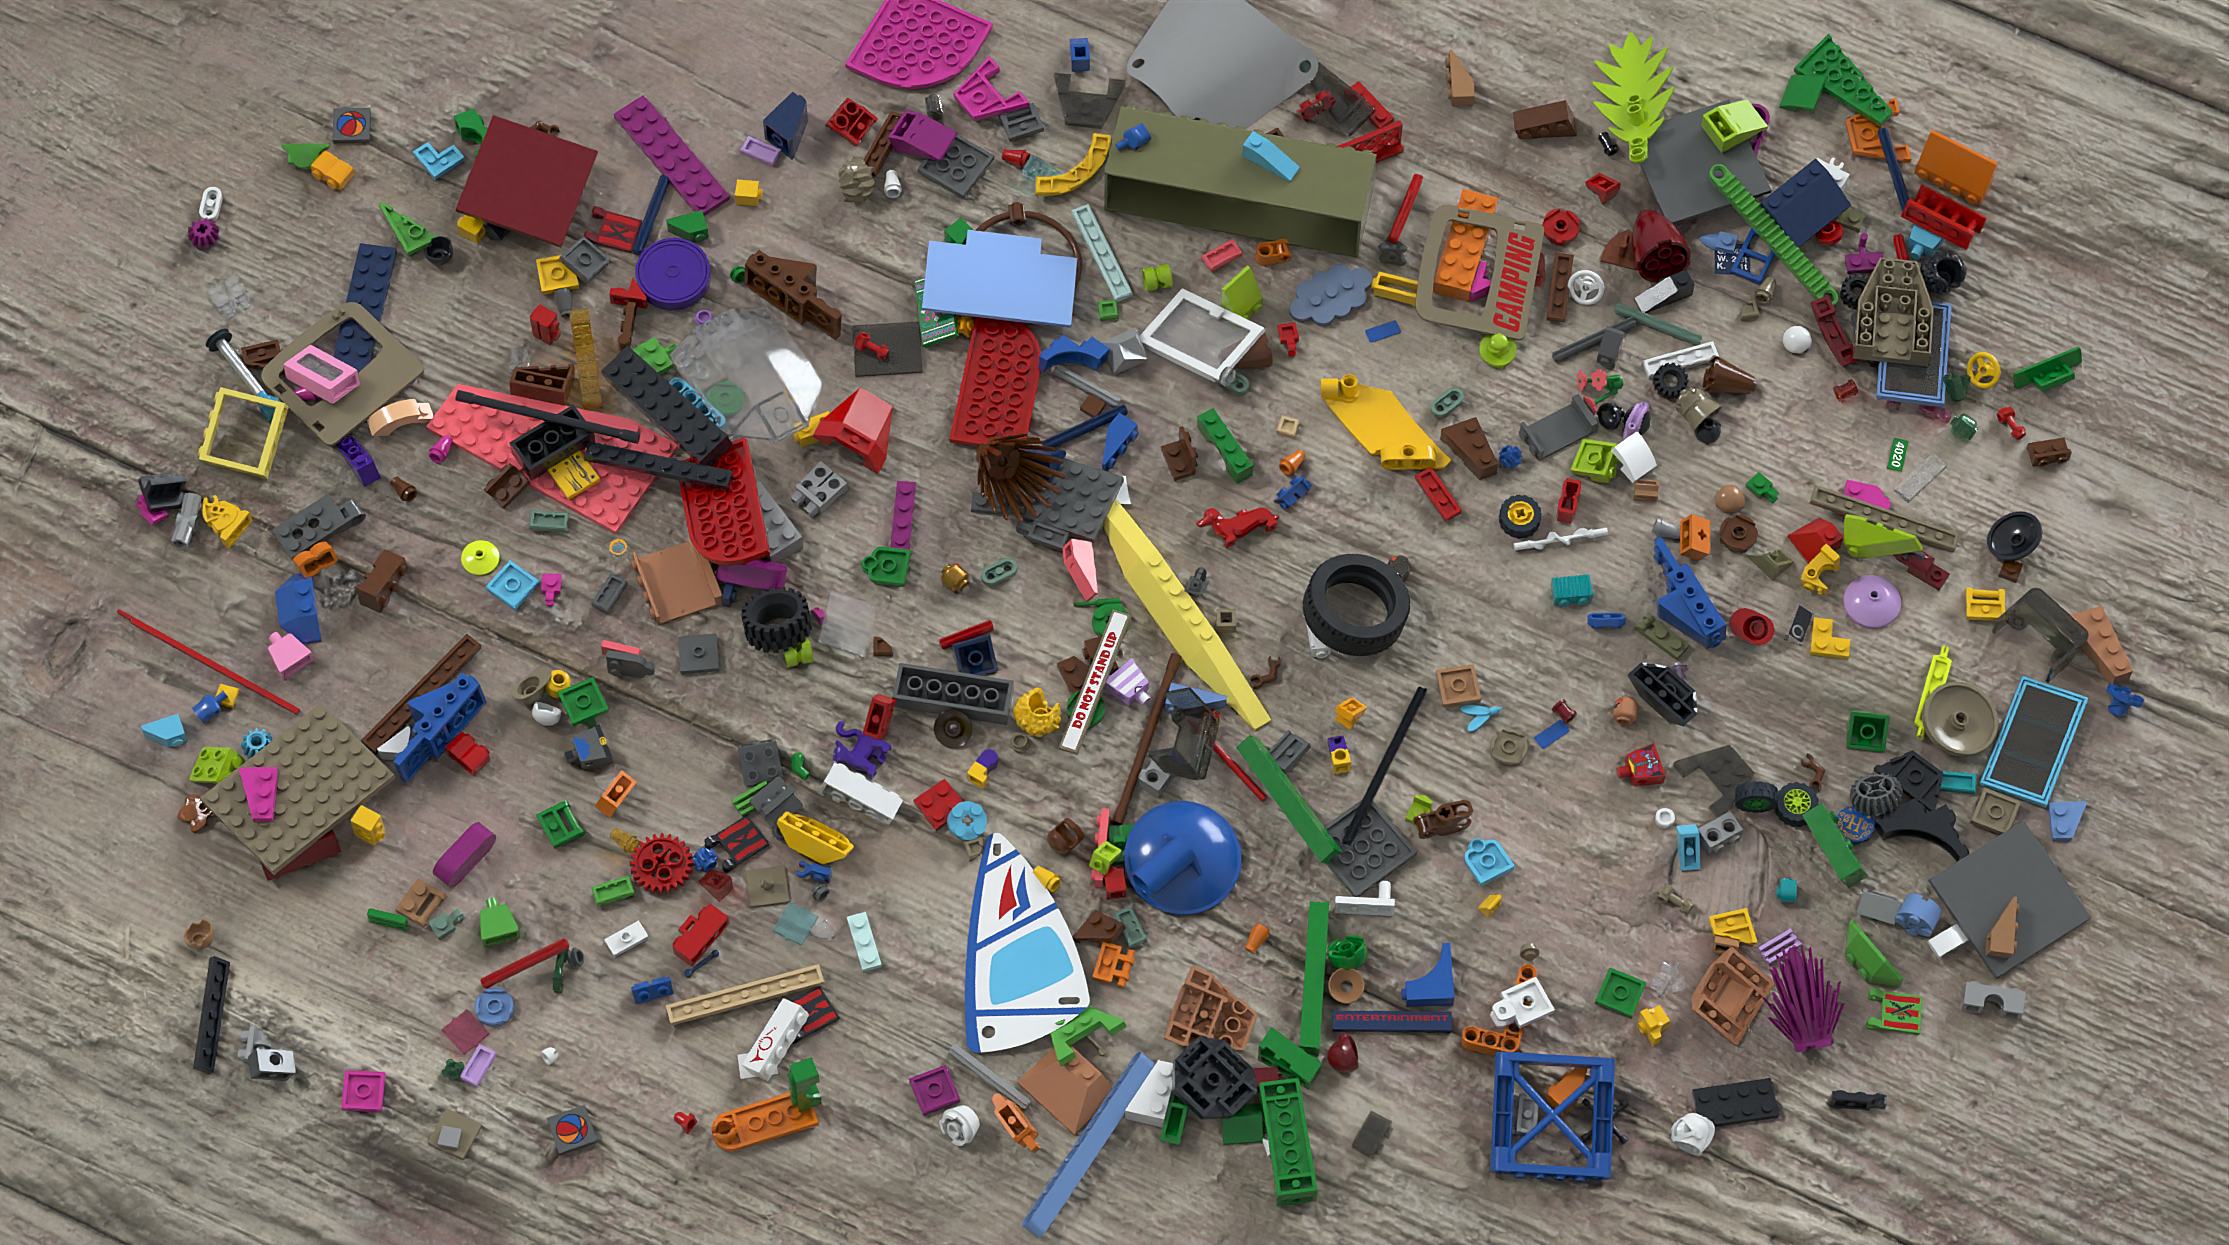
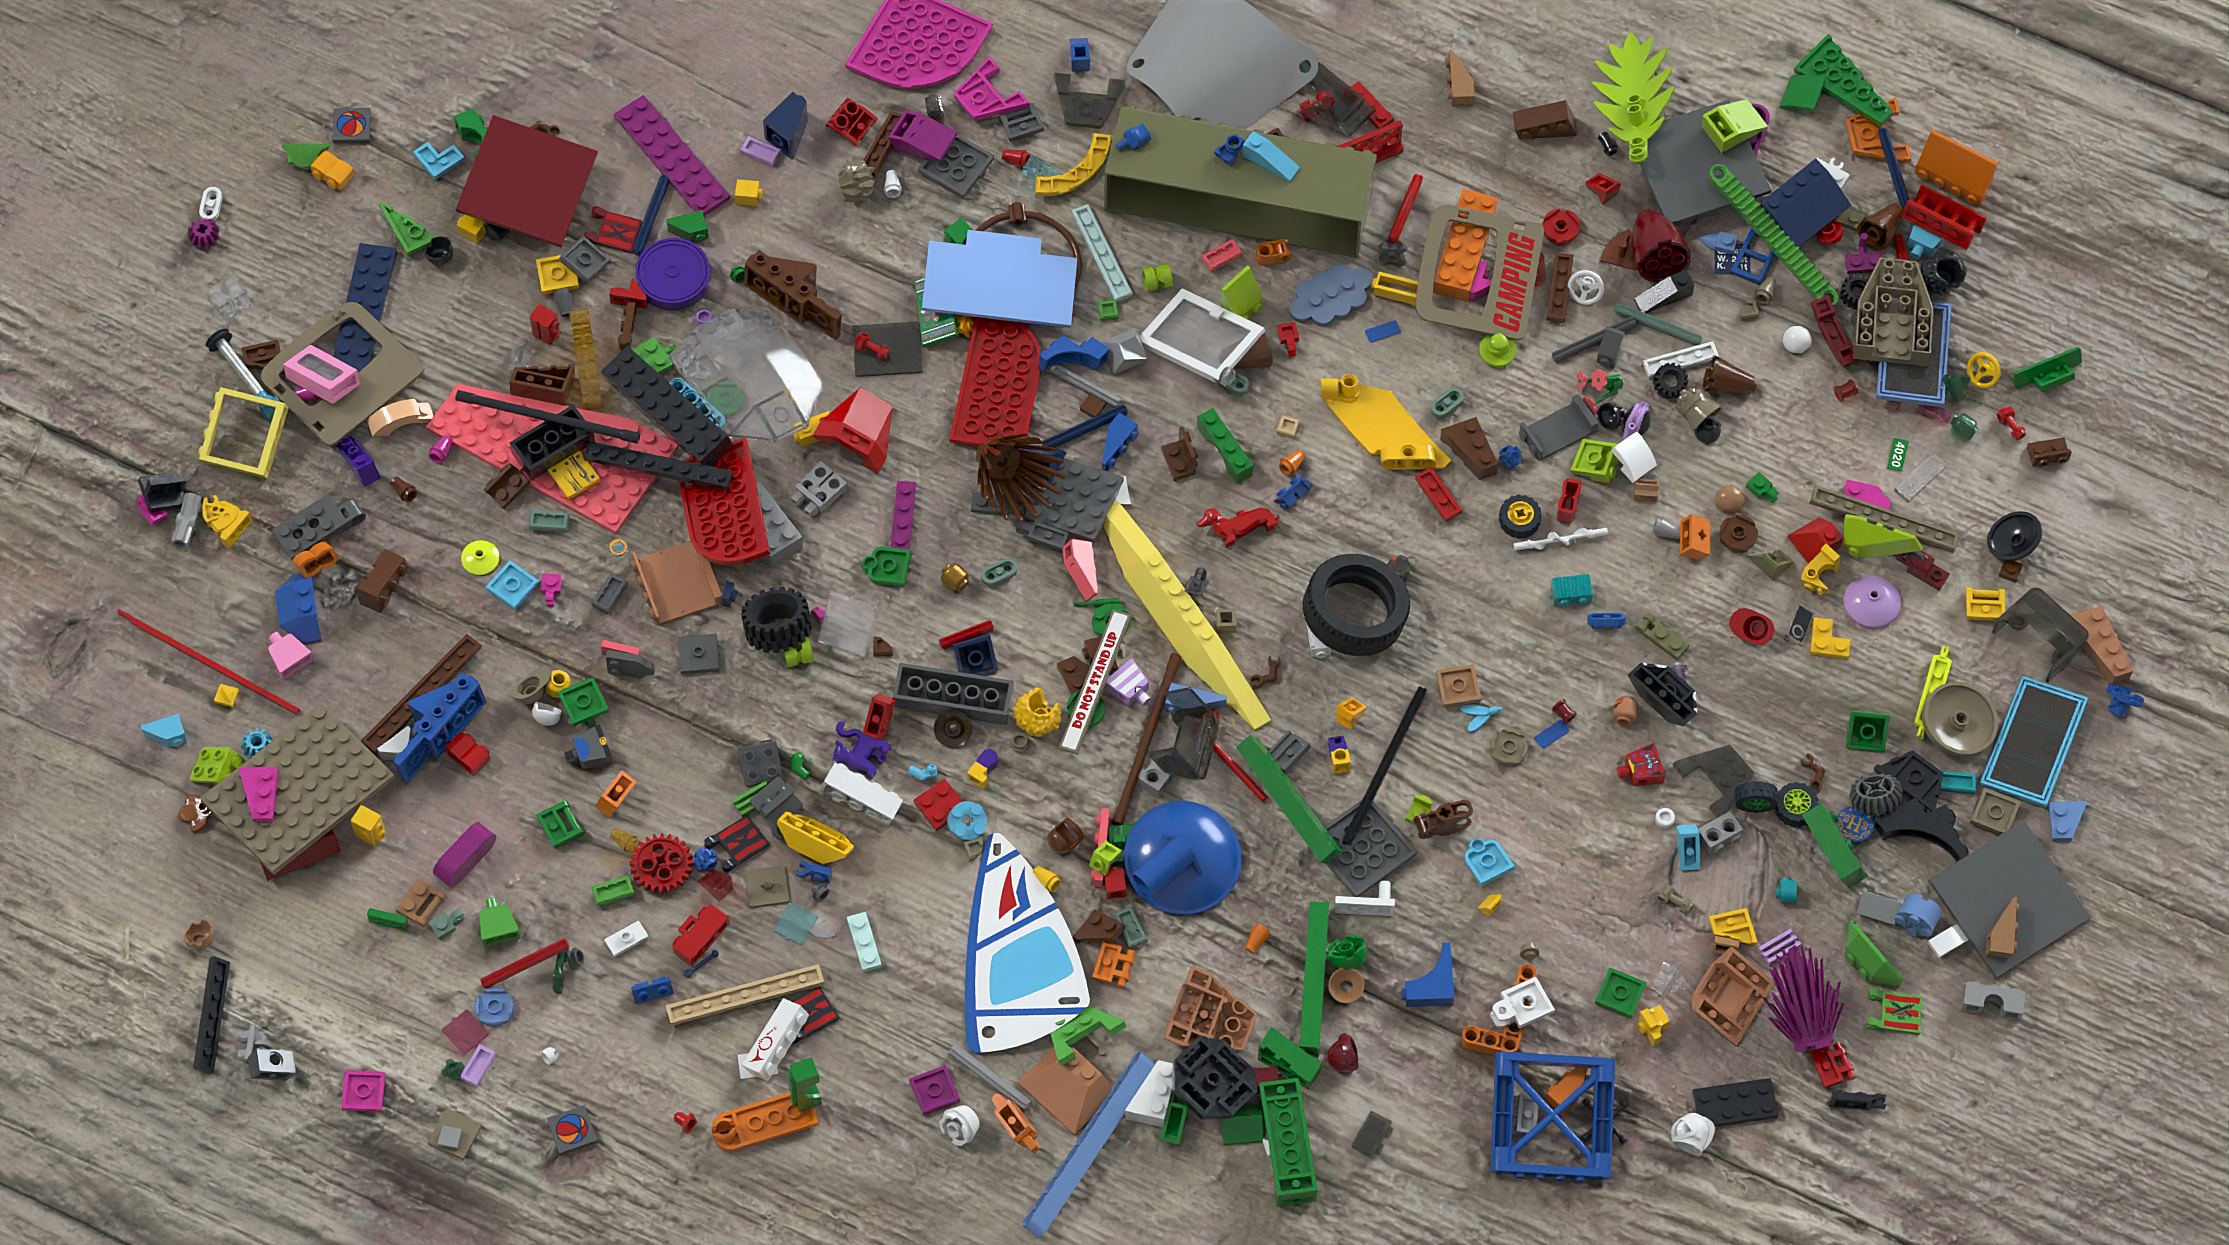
(209, 706): blue piece -> none
(756, 574): magenta plant -> none
(925, 774): none -> medium azure arm
(1227, 152): none -> blue plate
(1392, 1021): dark blue tile -> none
(1686, 601): blue wedge -> none
(1826, 1065): none -> red plate
(1881, 226): none -> reddish brown cone

